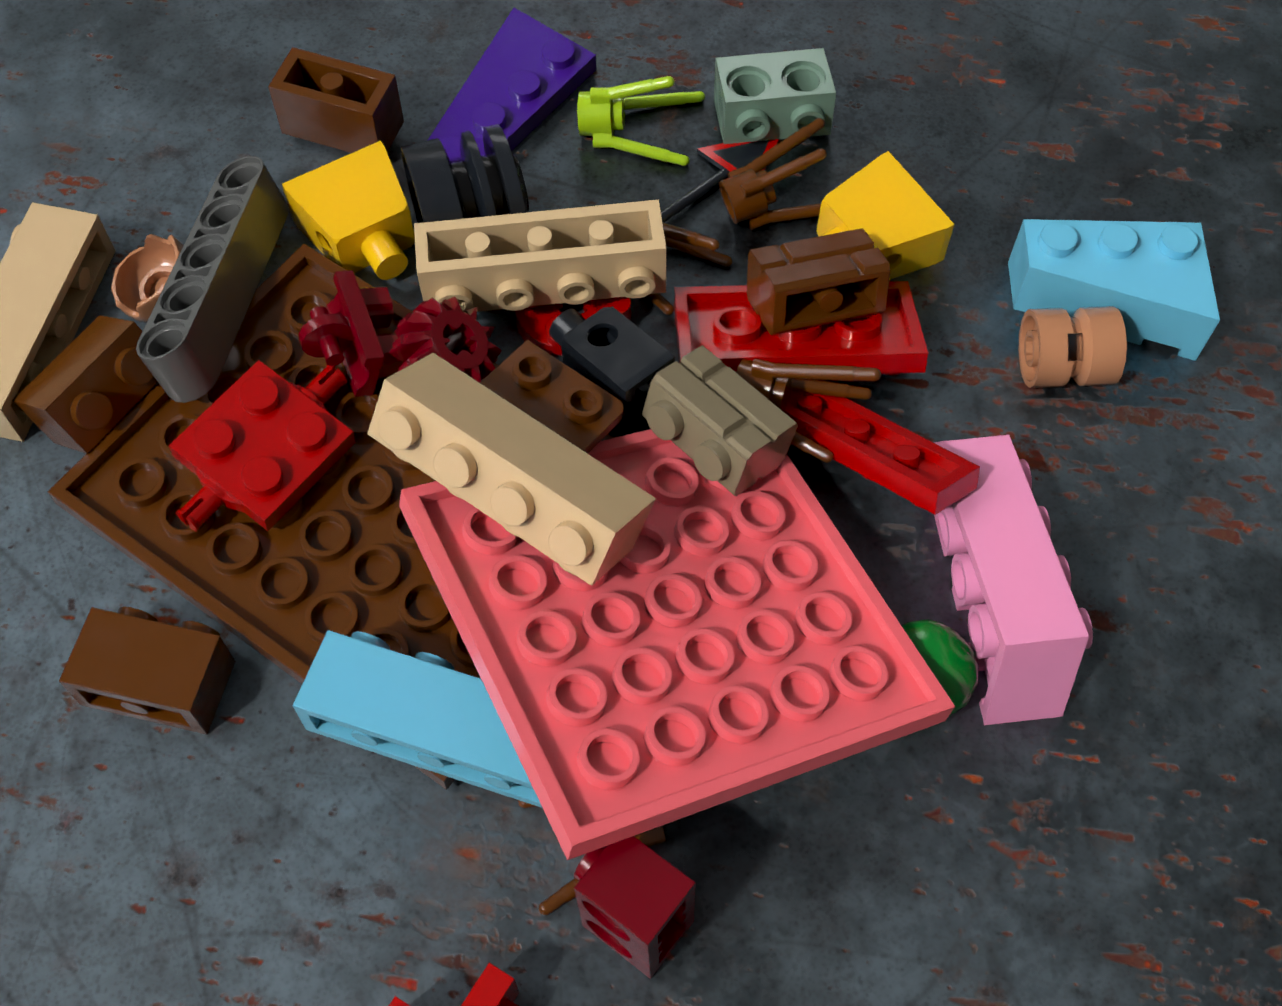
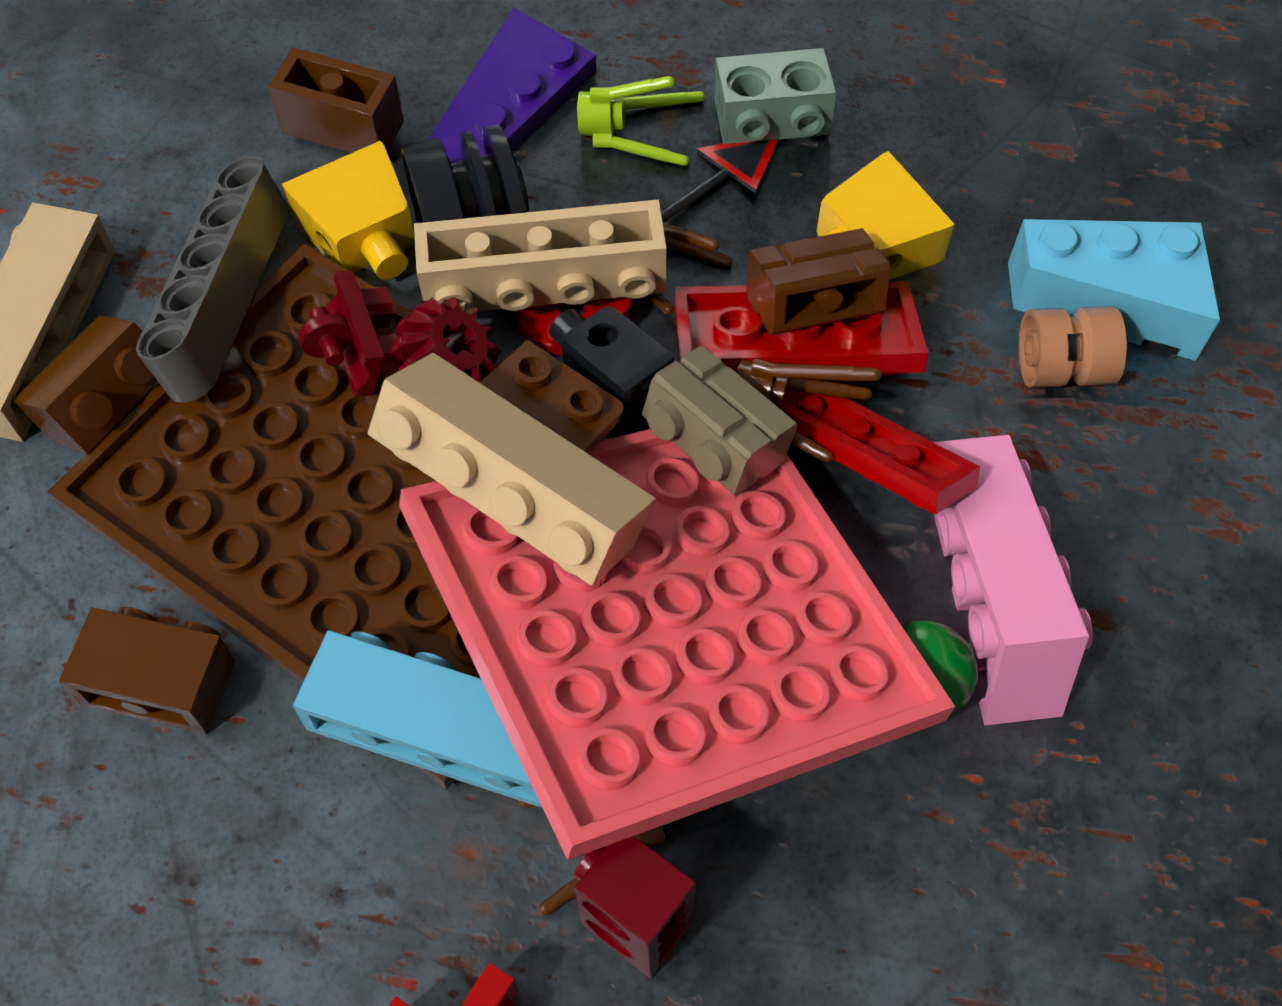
(143, 276): nougat hair -> none
(262, 445): red plate -> none
(750, 191): reddish brown plant -> none

